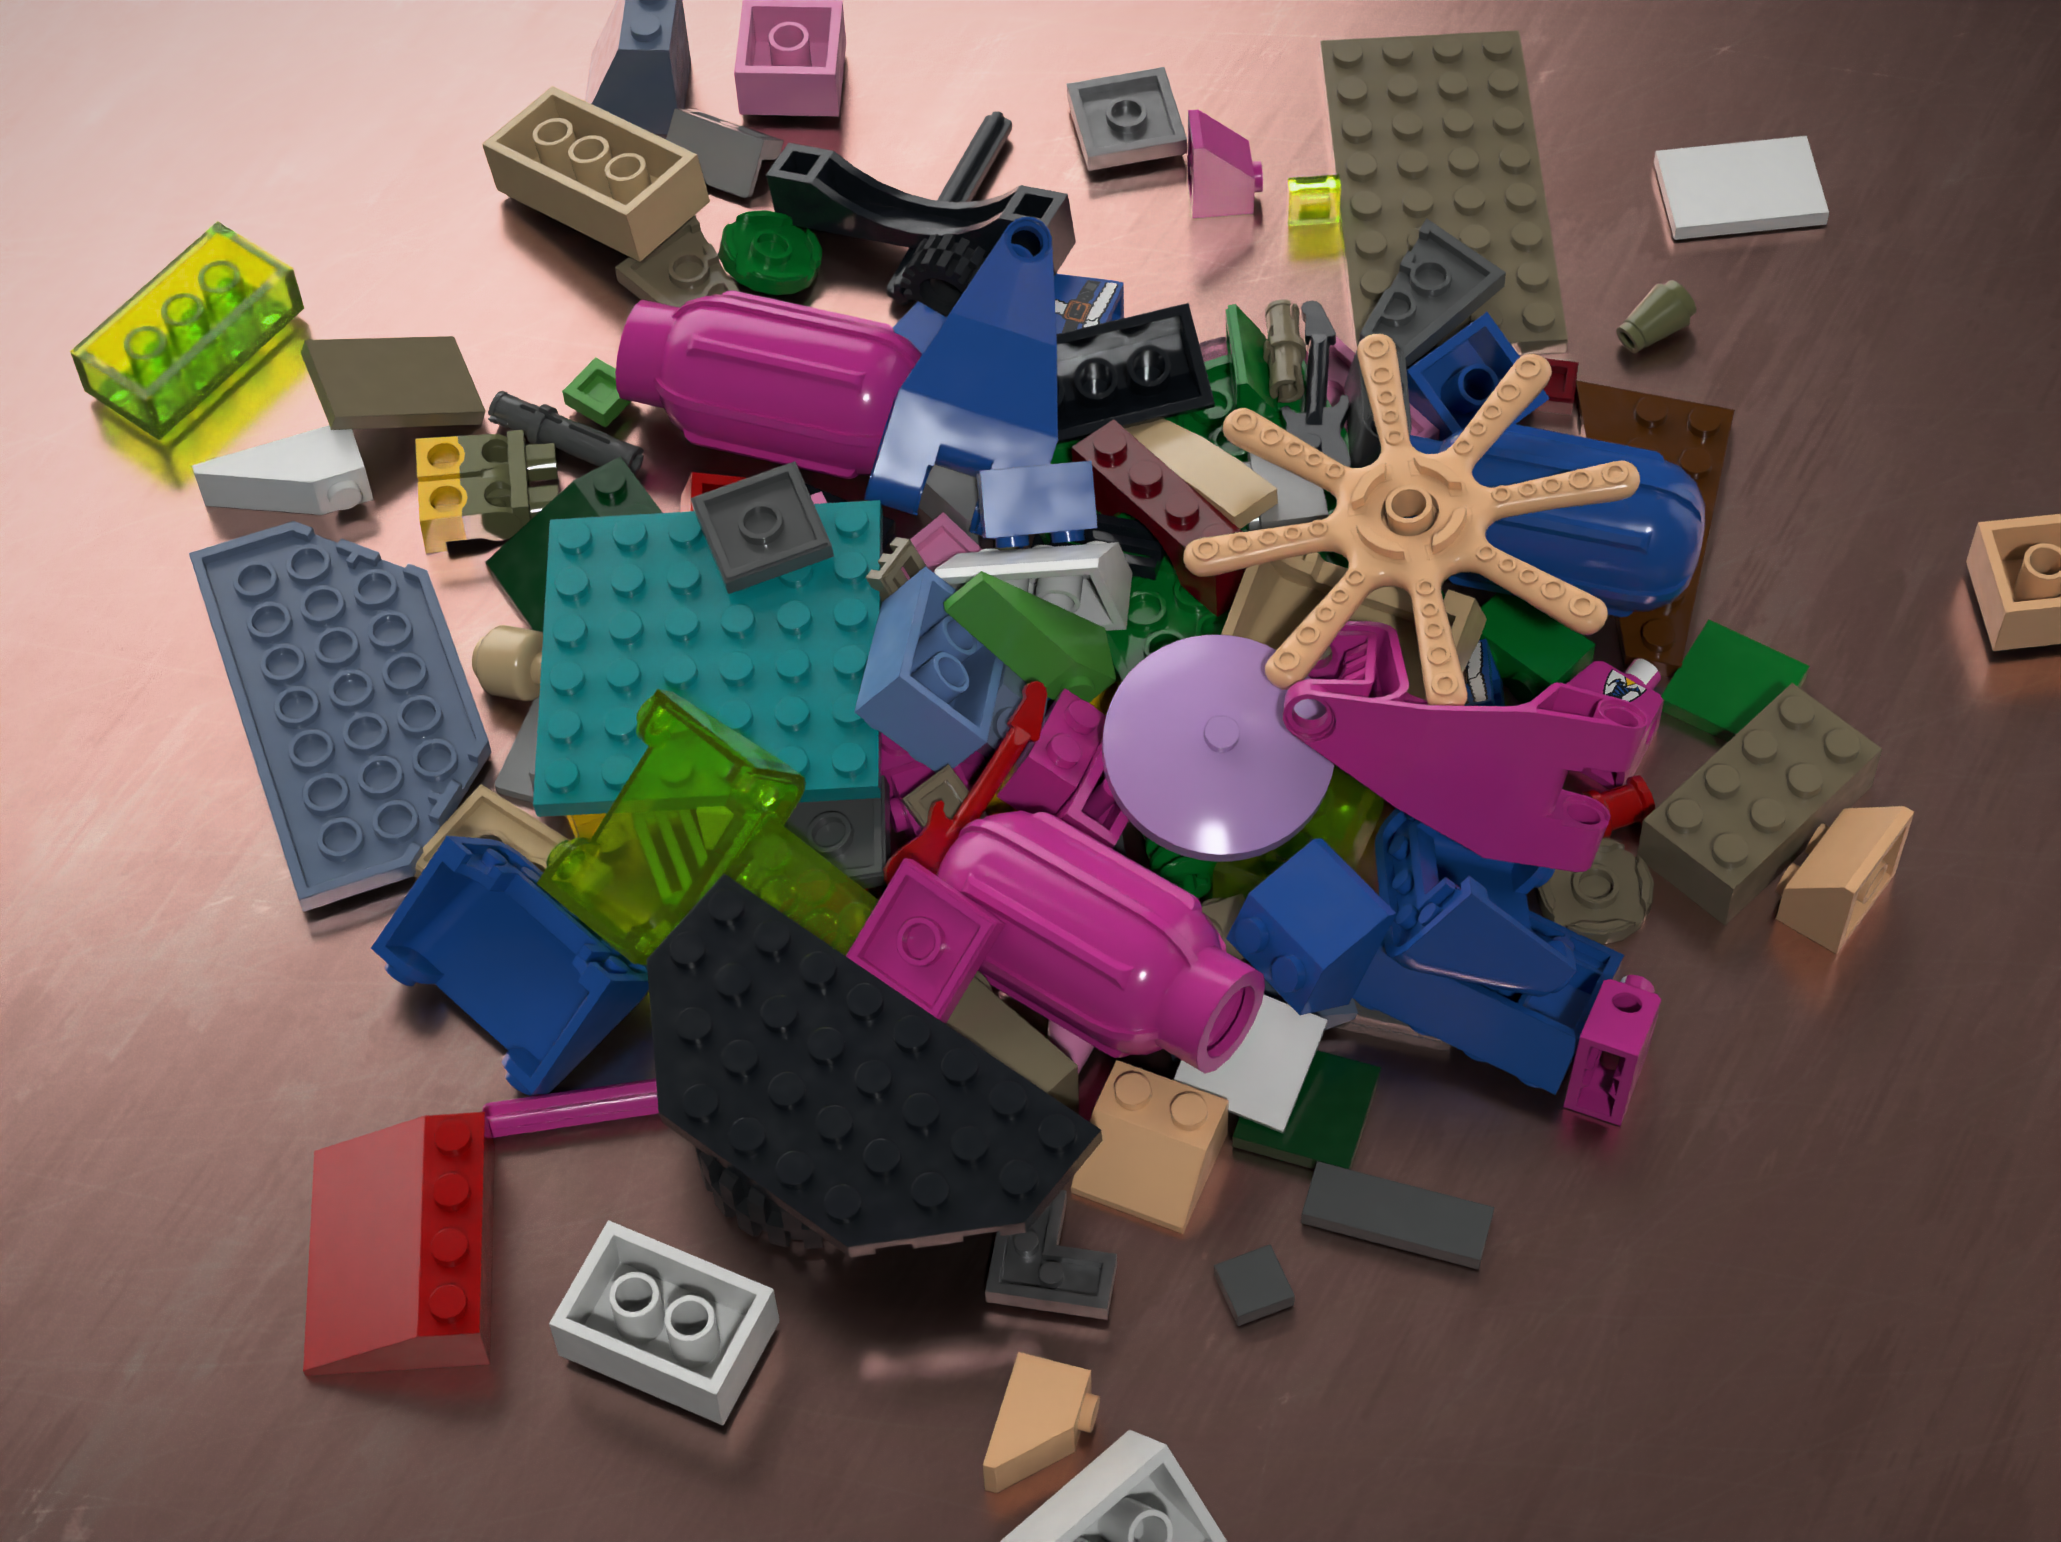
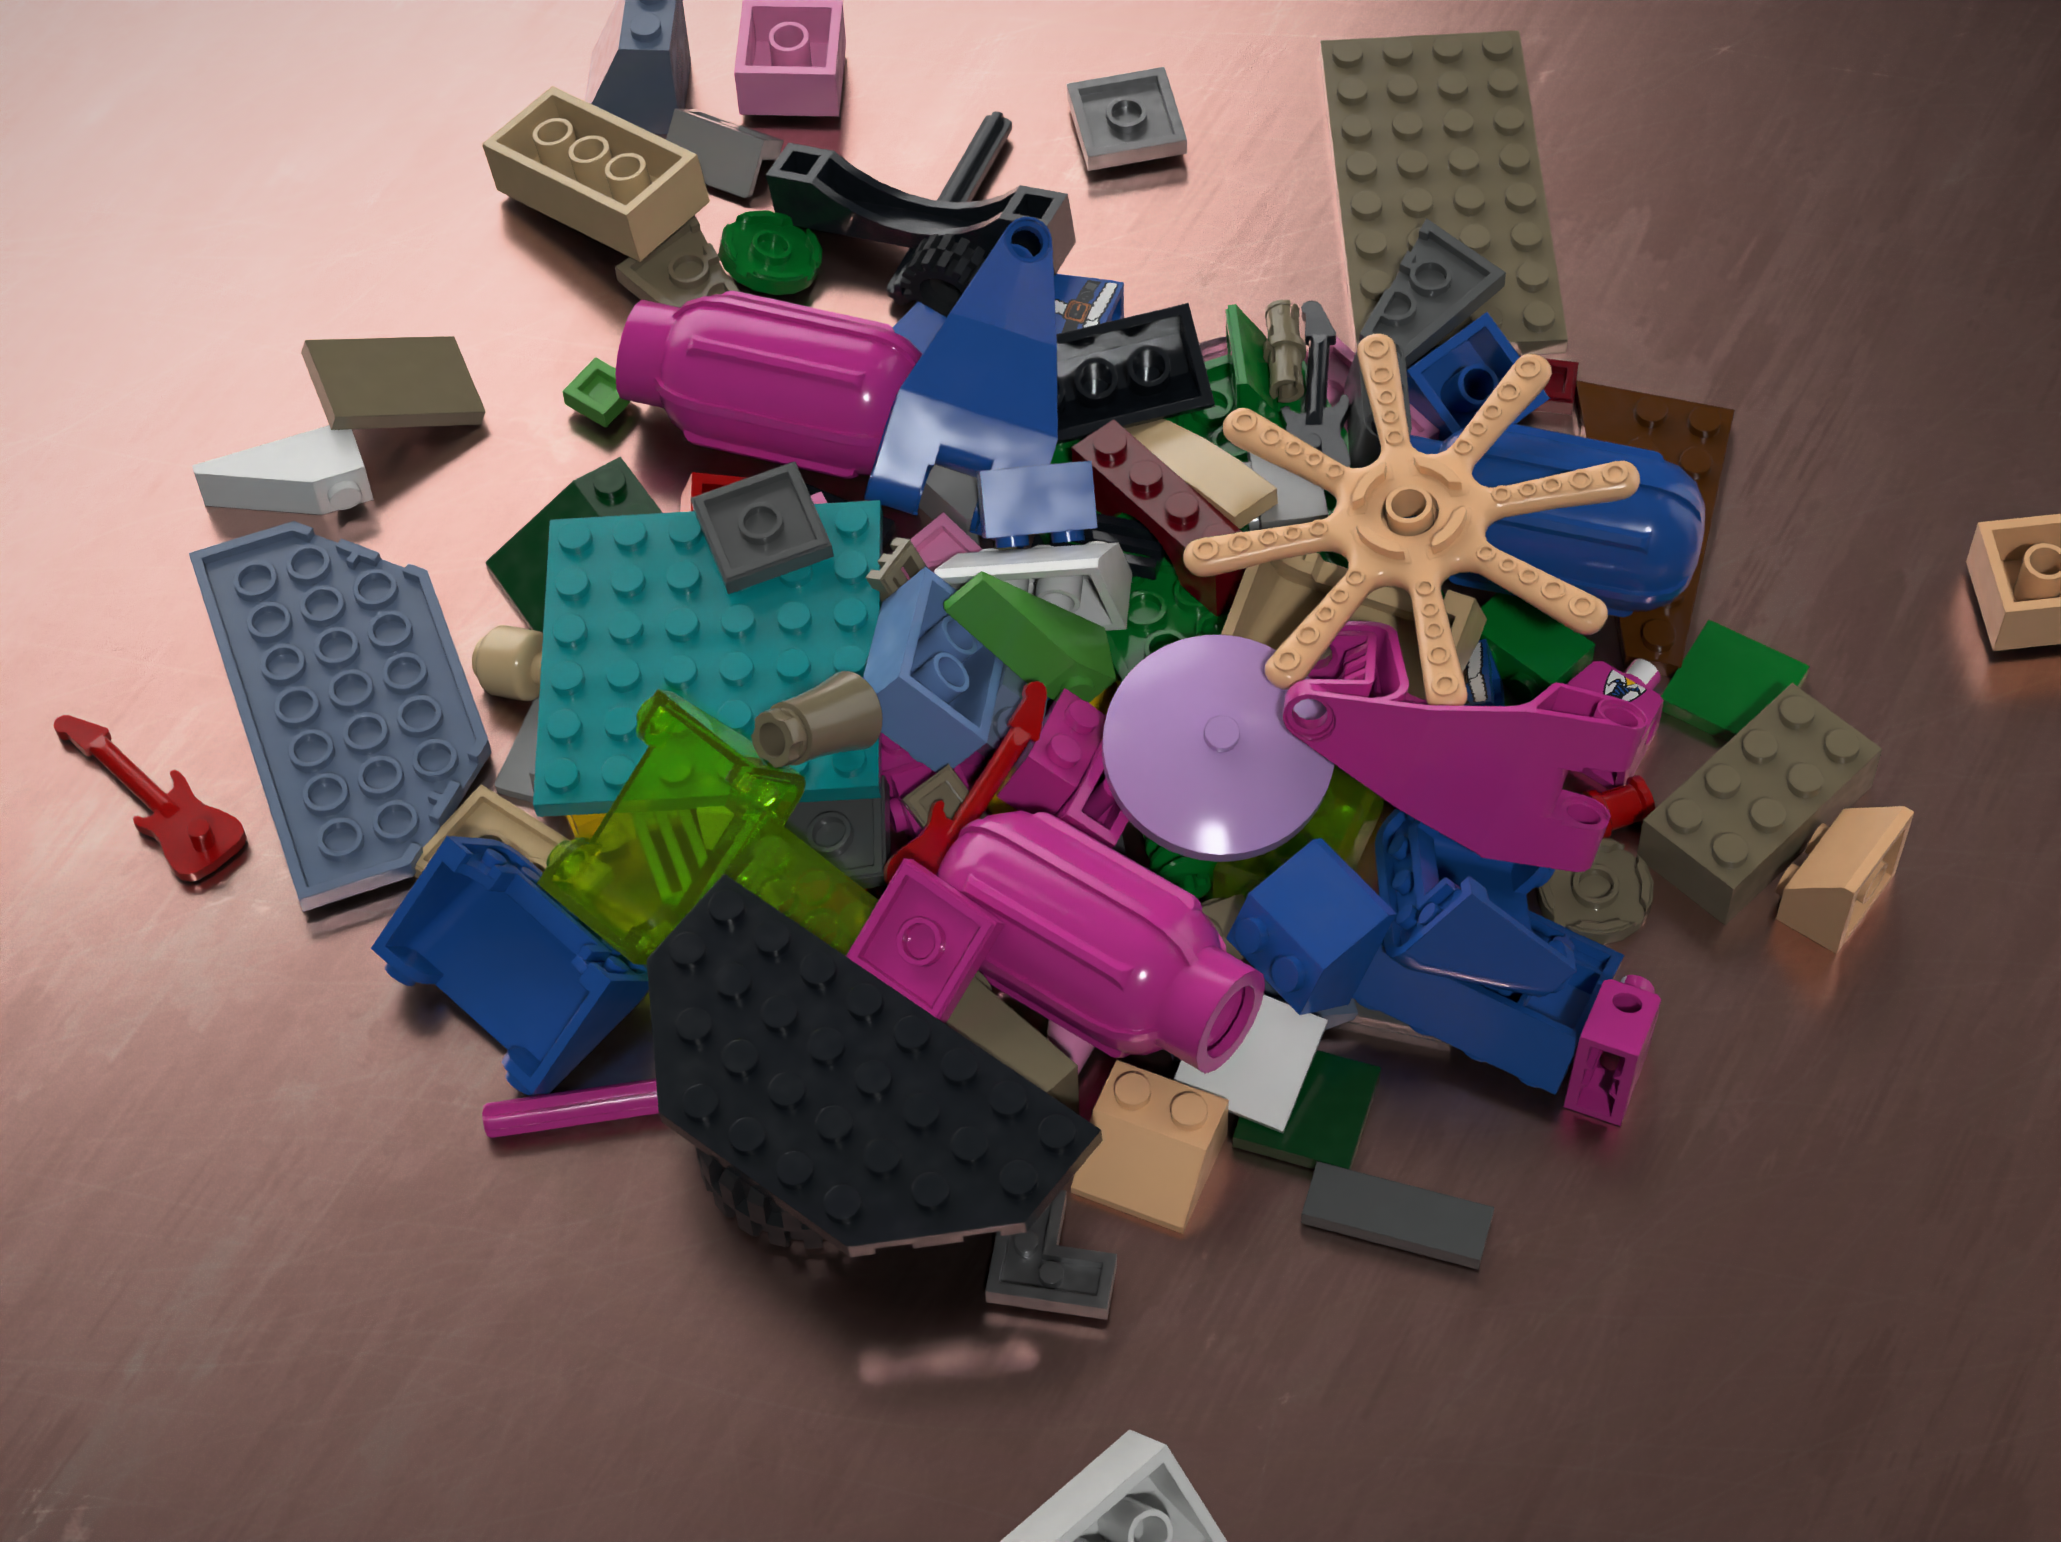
(187, 330): clear neon green brick -> none
(191, 833): none -> red piece
(402, 1248): red slope -> none
(480, 486): olive hips -> none
(546, 426): dark grey pin -> none
(665, 1322): white brick -> none
(823, 721): none -> dark tan plant
(1038, 1419): light nougat slope -> none
(1219, 169): dark pink slope -> none
(1254, 1285): dark grey tile -> none
(1313, 200): clear neon green tile -> none
(1658, 315): olive cone -> none
(1740, 187): white tile -> none

